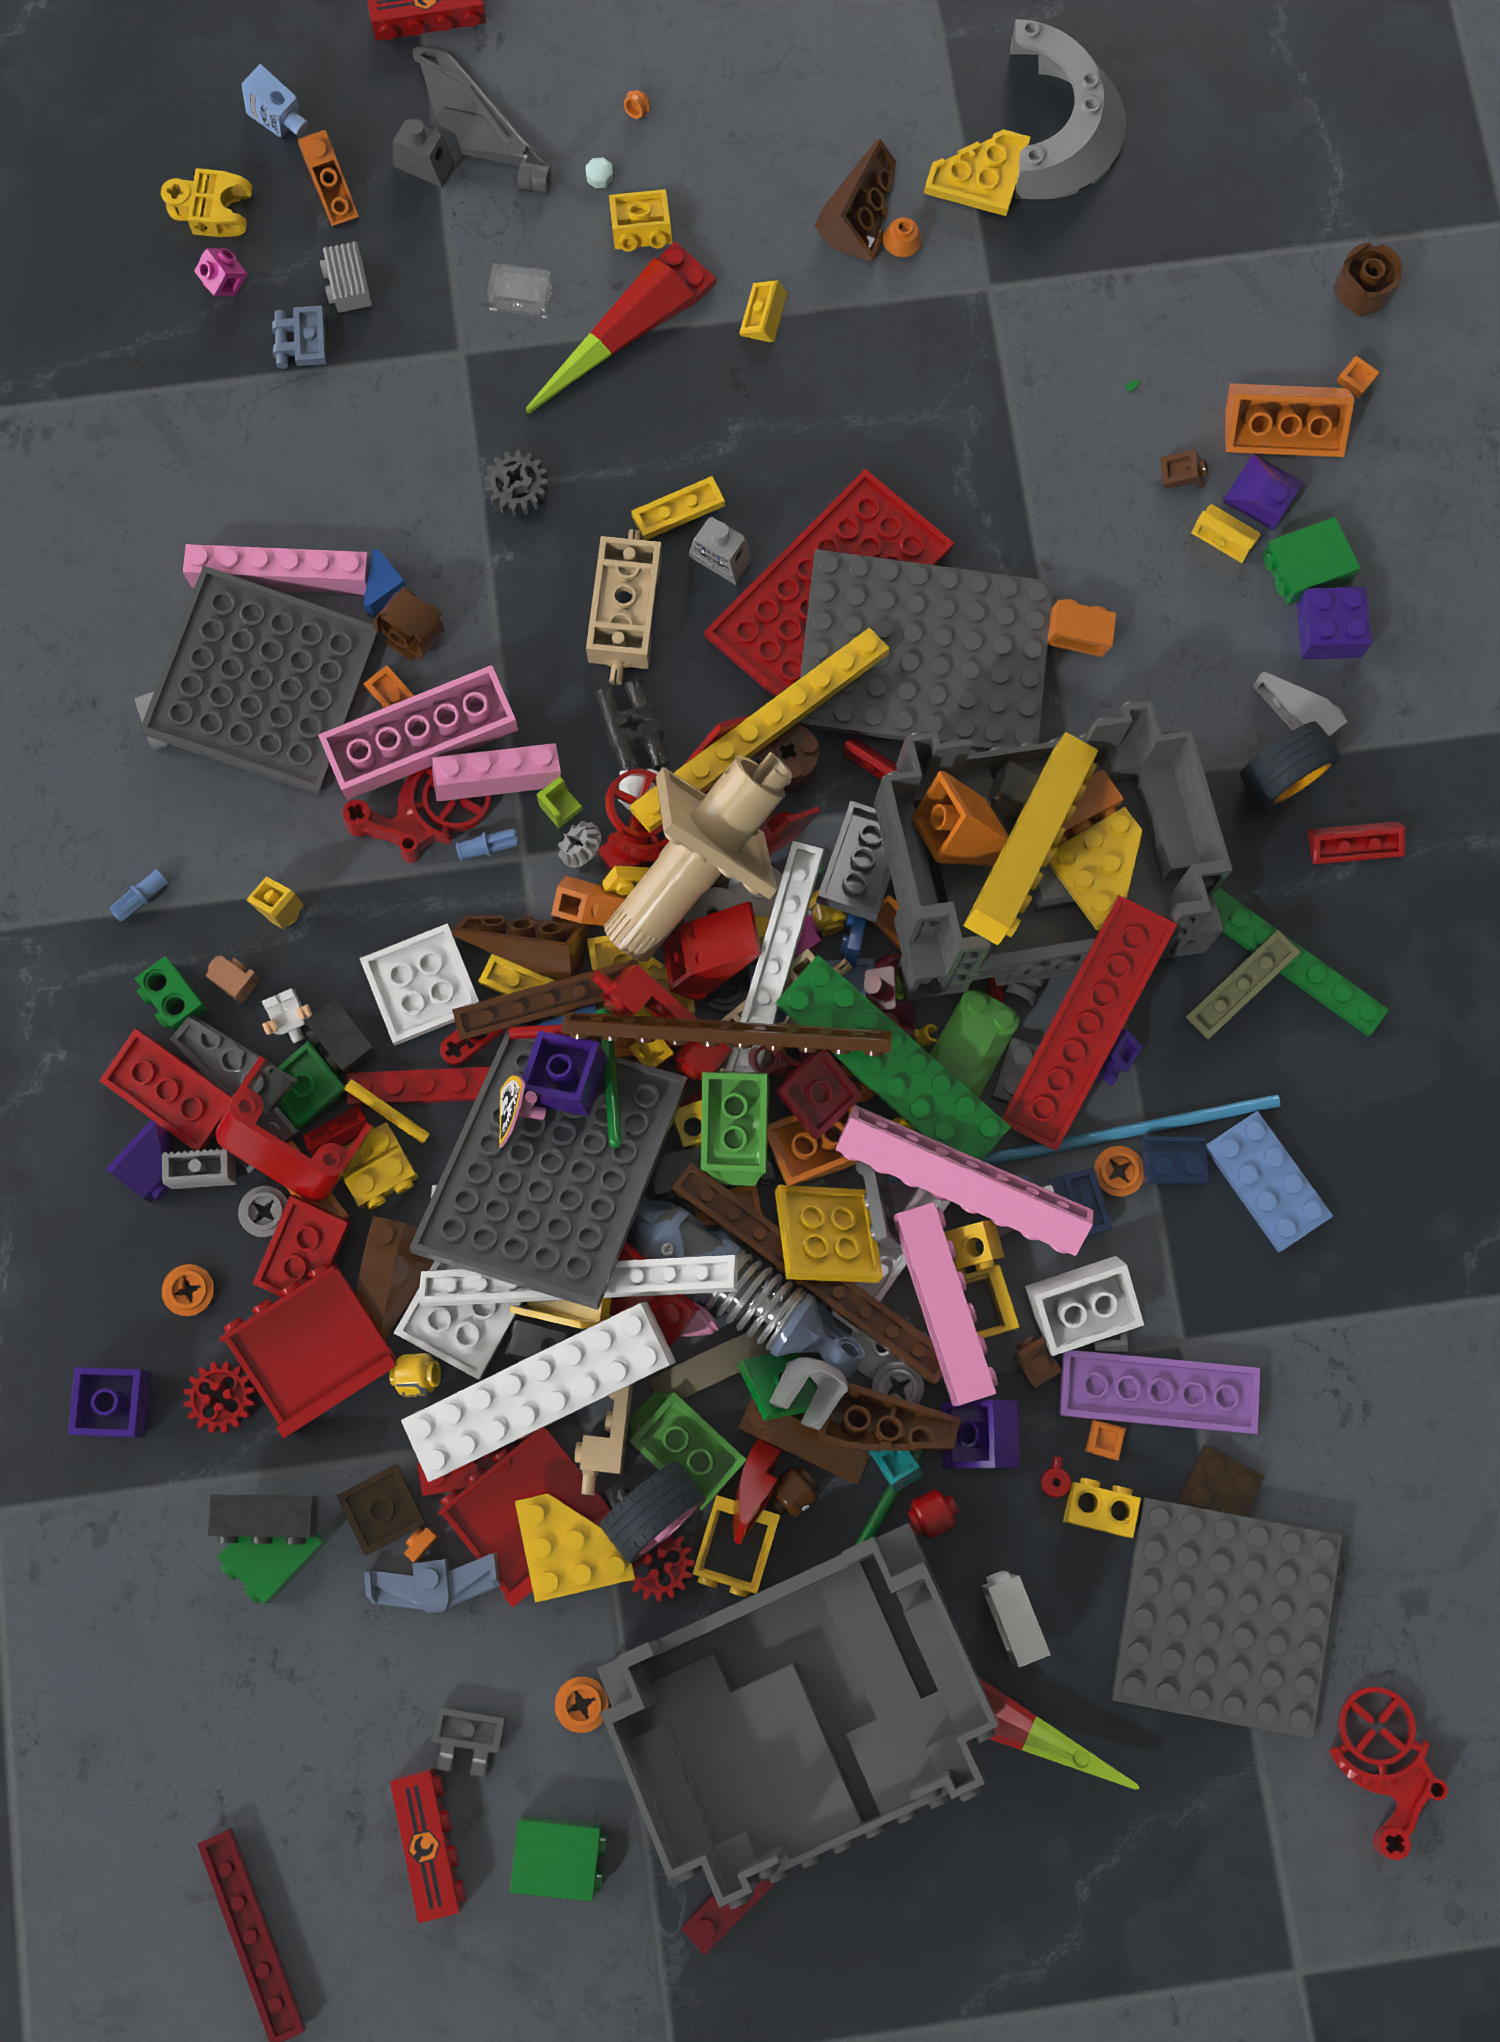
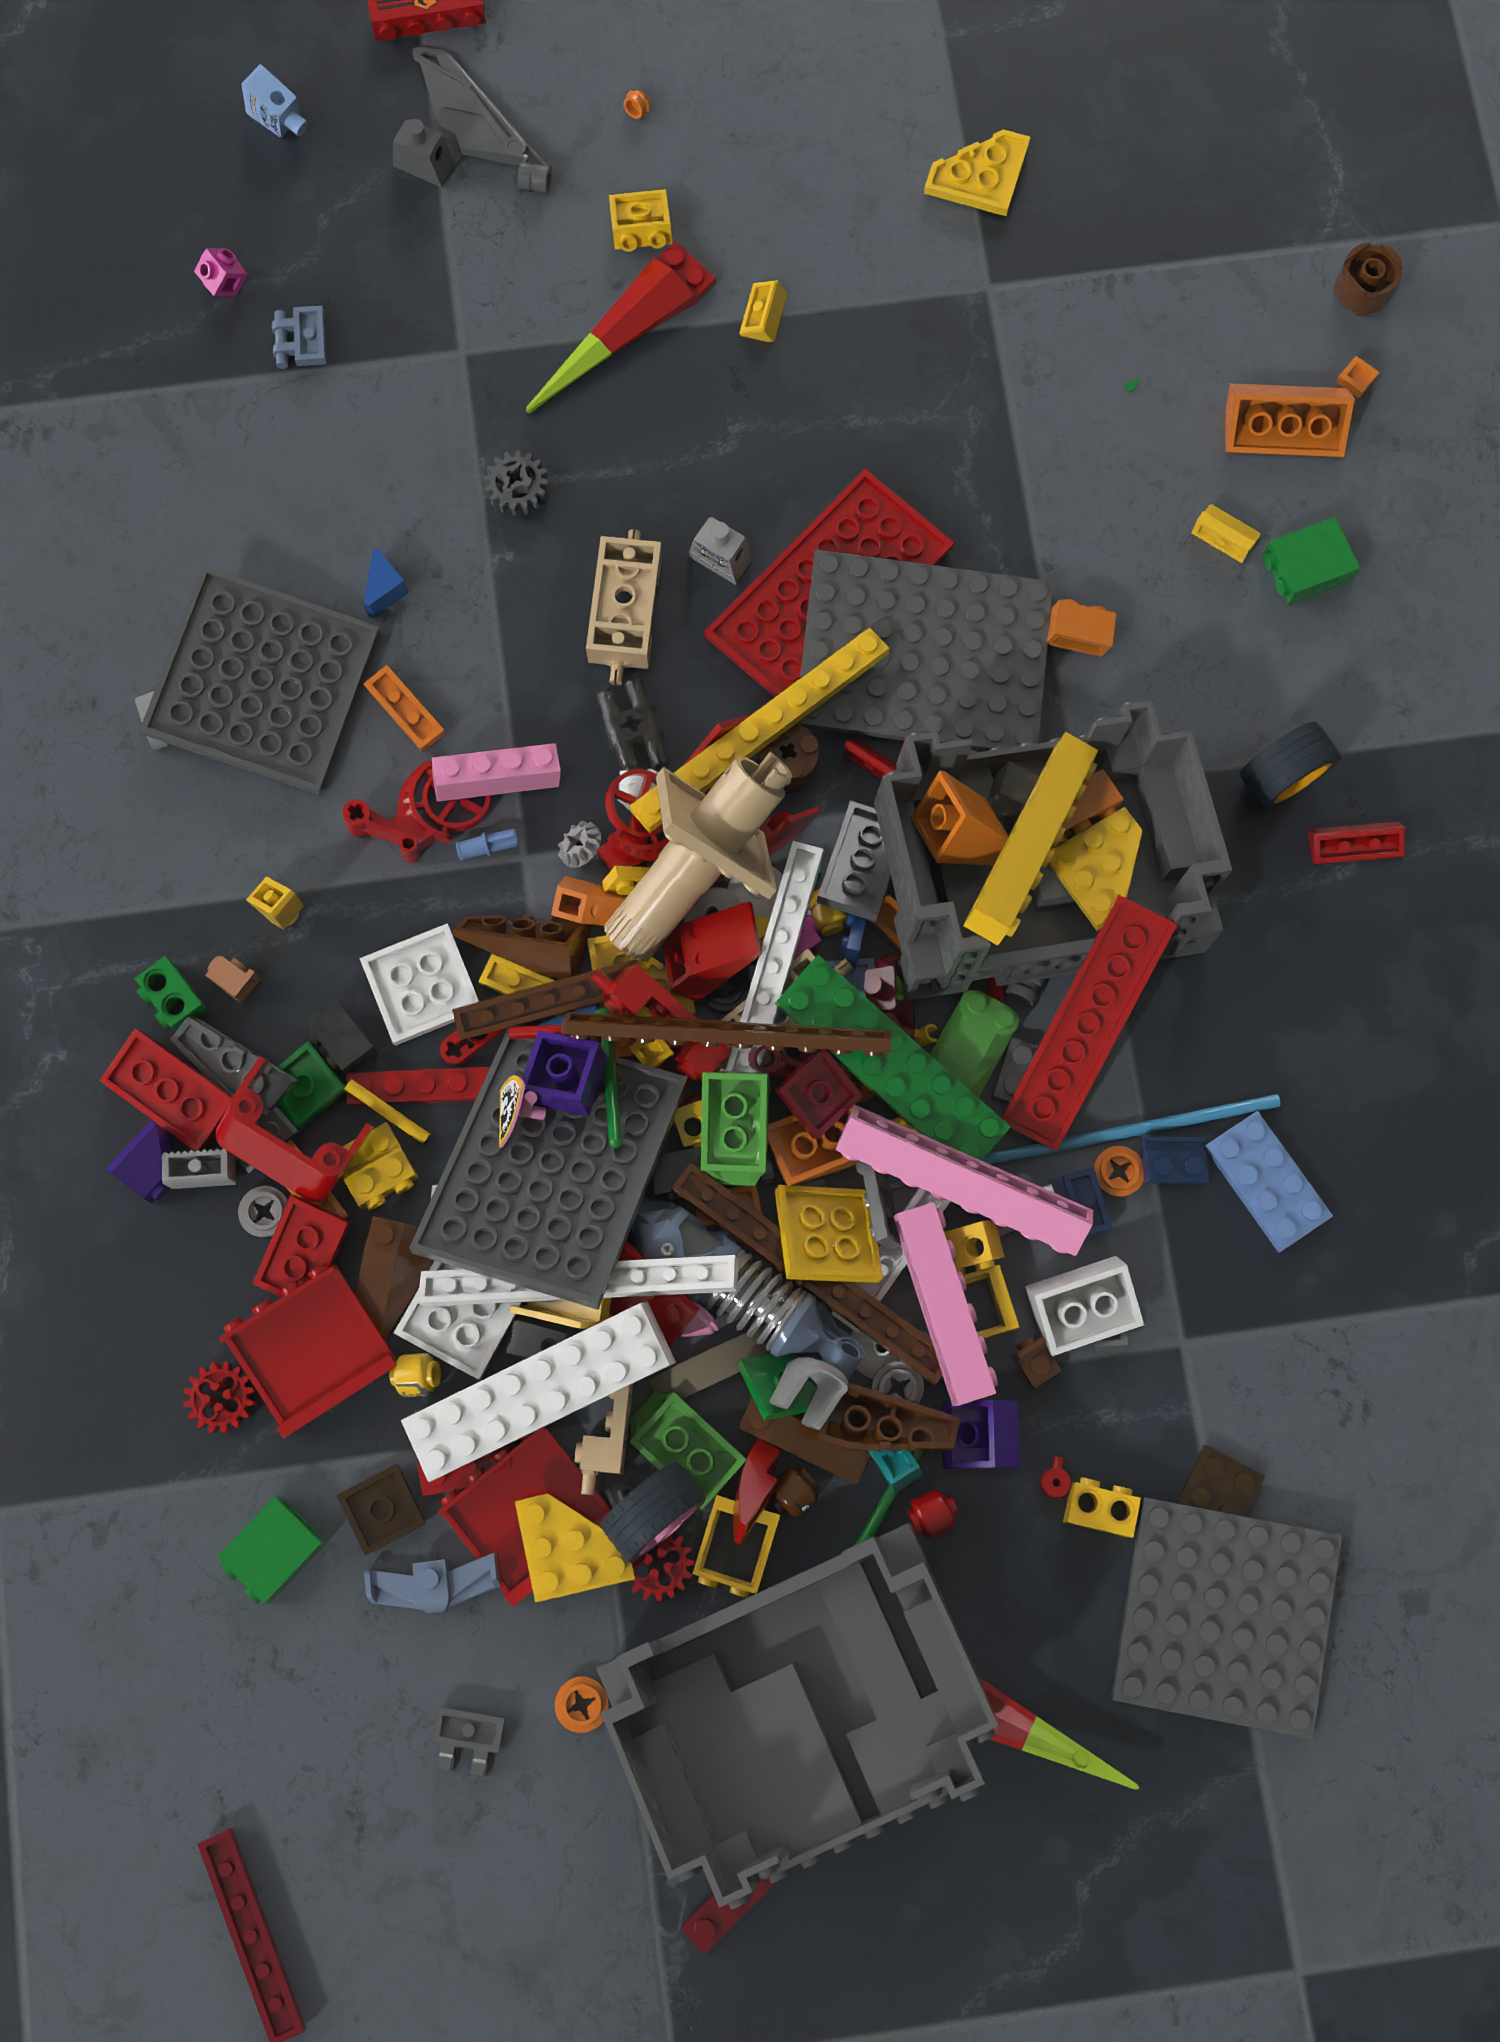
(109, 1402): dark purple brick -> none
(138, 895): medium blue axle -> none
(175, 1283): orange gear -> none
(206, 202): yellow piece -> none
(262, 1517): pearl dark grey brick -> none
(283, 568): bright pink brick -> none
(286, 1015): white piece -> none
(328, 177): orange slope -> none
(338, 1130): red plate -> none
(347, 277): light grey brick -> none
(409, 624): reddish brown brick -> none
(413, 731): bright pink brick -> none
(420, 1543): orange plate -> none
(427, 1845): red brick -> none
(519, 290): clear brick -> none
(557, 1858): green brick -> none
(558, 802): lime panel -> none
(599, 172): light aqua tile -> none
(678, 508): yellow plate -> none
(856, 210): reddish brown wedge -> none
(902, 237): orange cone -> none
(1014, 1618): white window -> none
(1093, 133): light grey windscreen -> none
(1105, 1440): orange tile -> none
(1120, 1057): dark purple plate -> none
(1160, 1392): medium lavender plate -> none
(1184, 469): reddish brown bracket -> none
(1242, 984): olive plate -> none
(1263, 492): dark purple slope -> none
(1299, 706): light grey slope -> none
(1305, 969): green plate -> none
(1333, 623): dark purple brick -> none
(1407, 1786): red piece -> none

